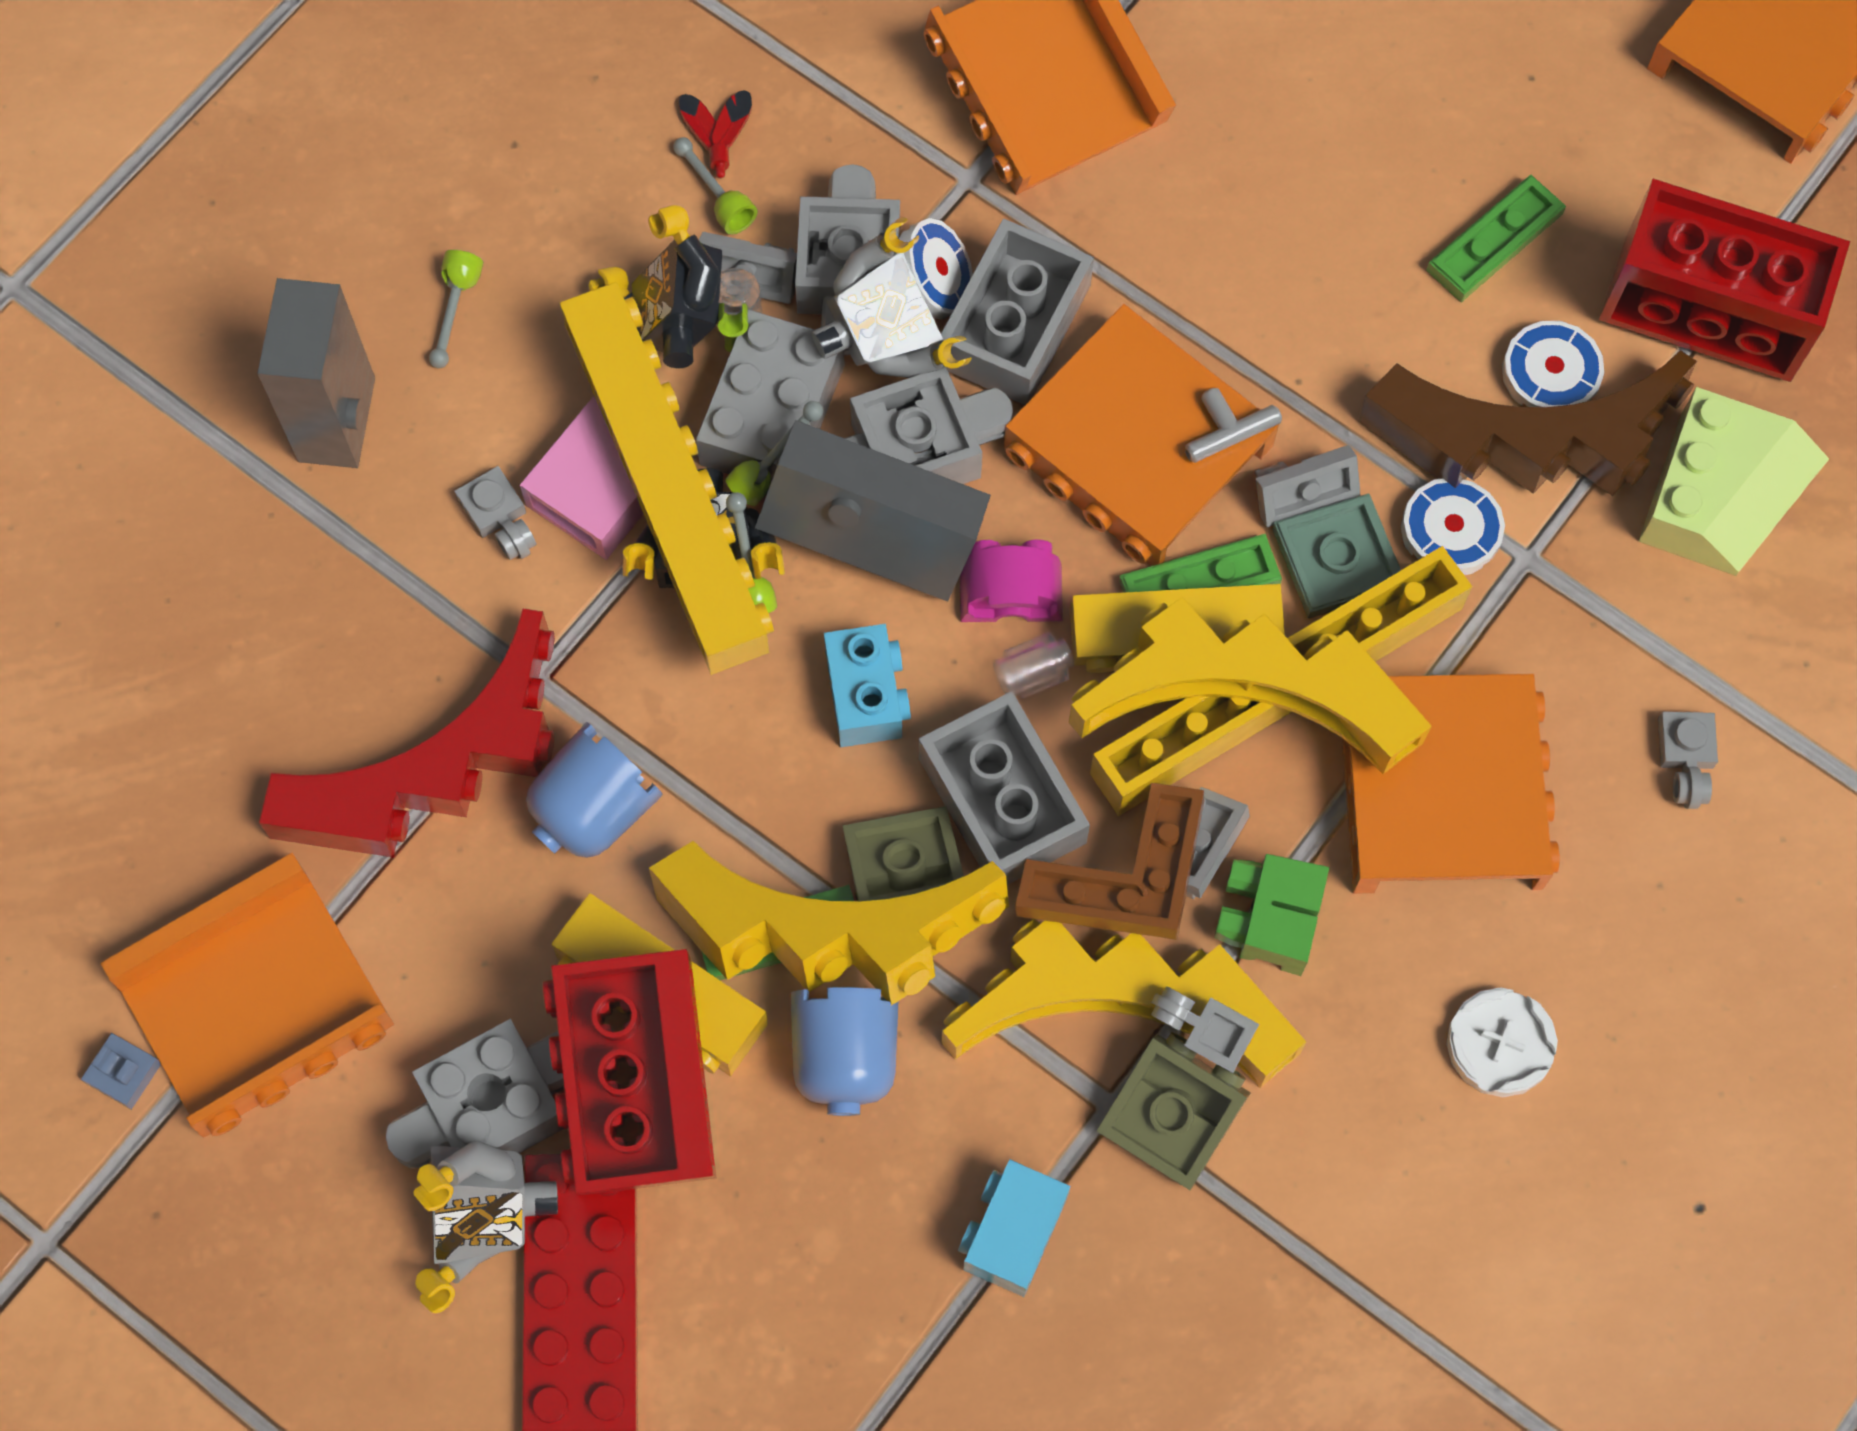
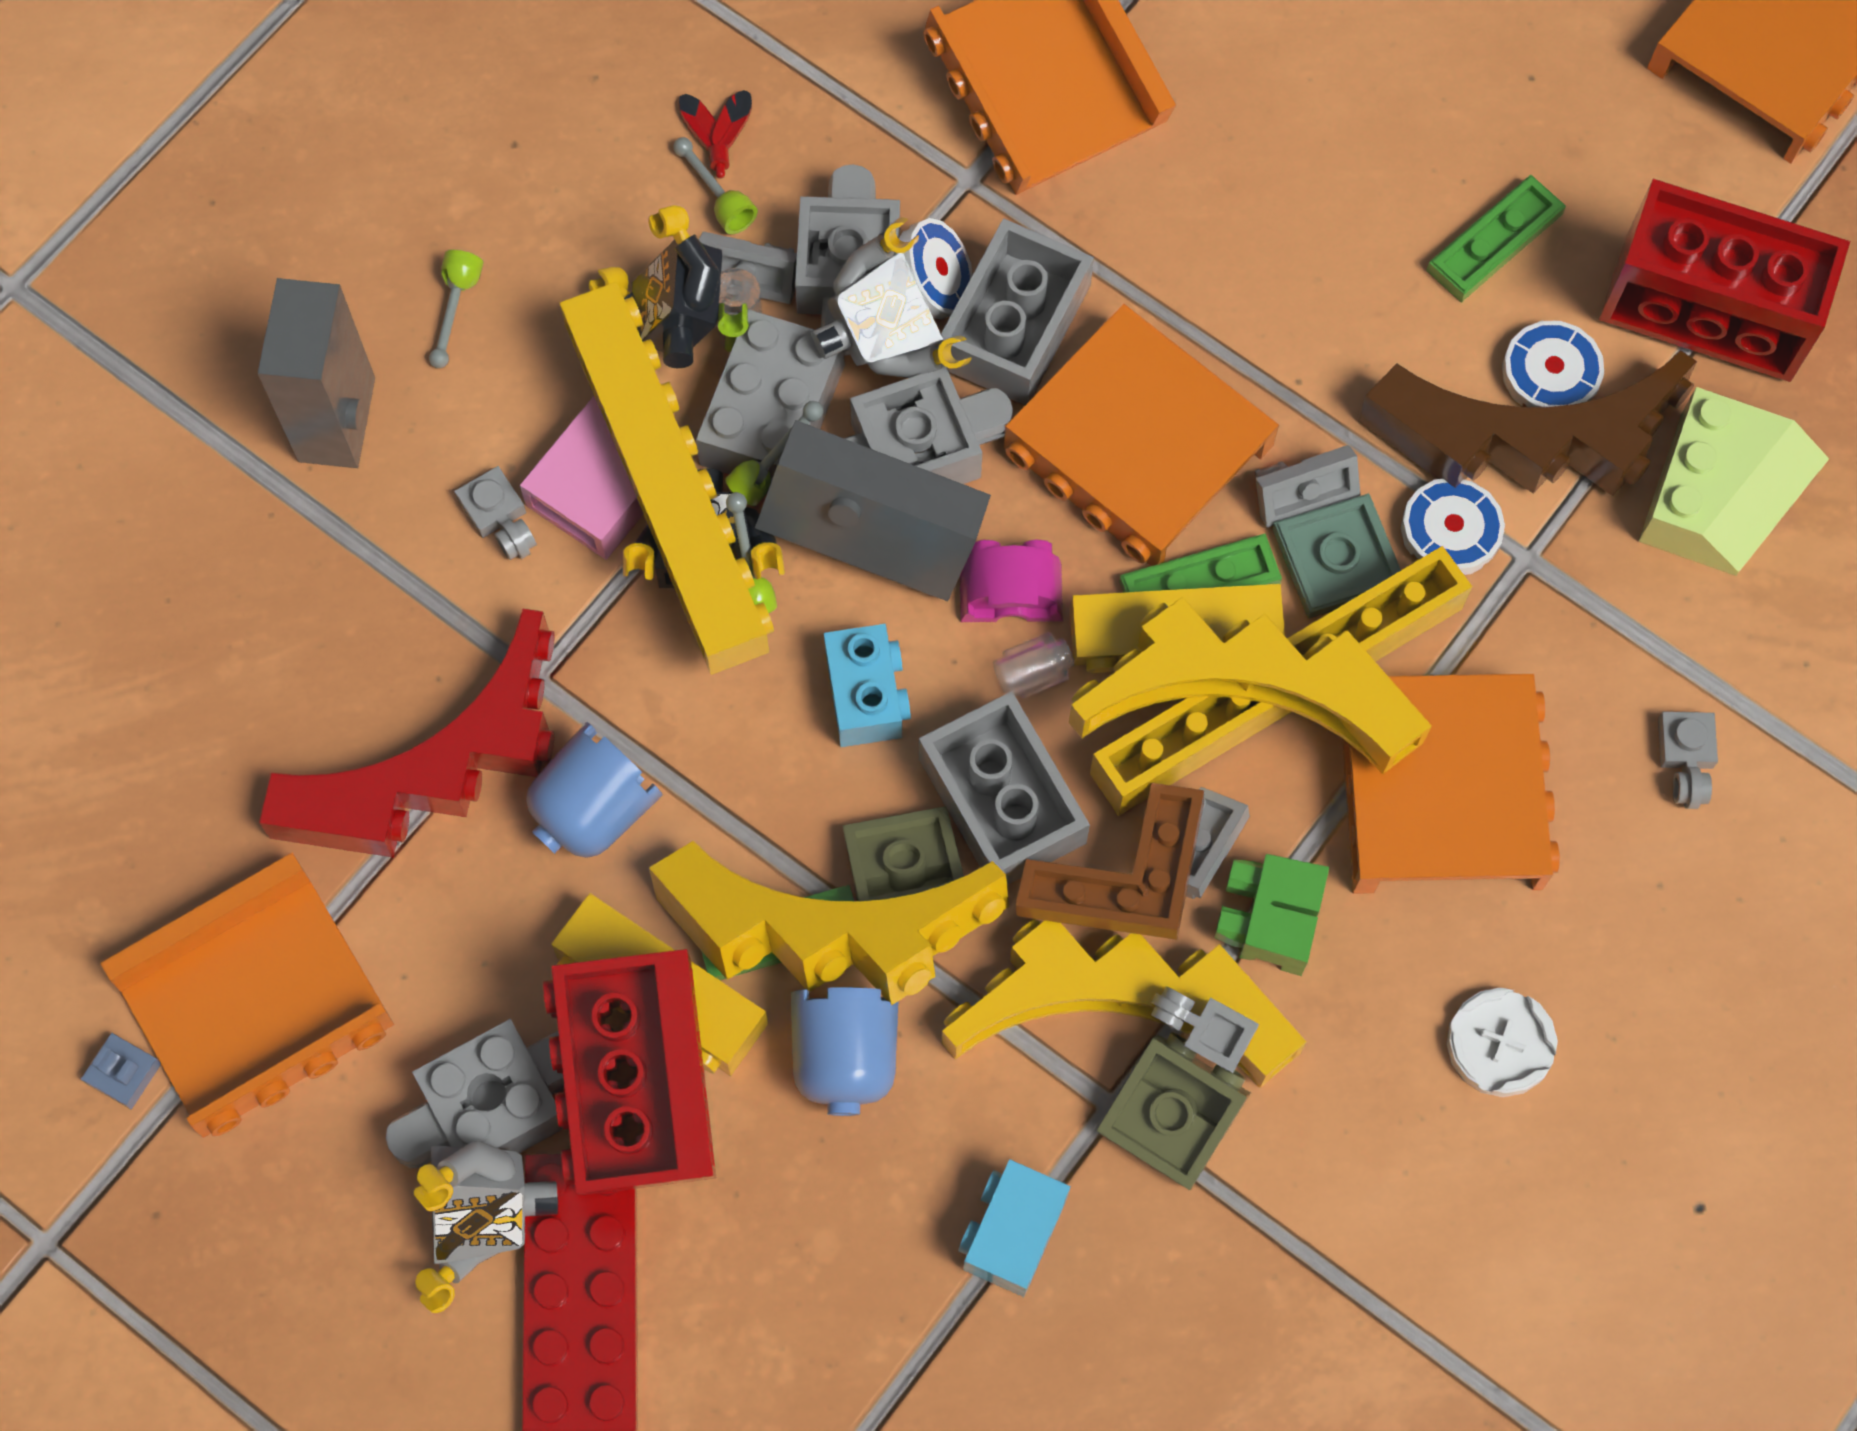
(1229, 429): light grey piece -> none

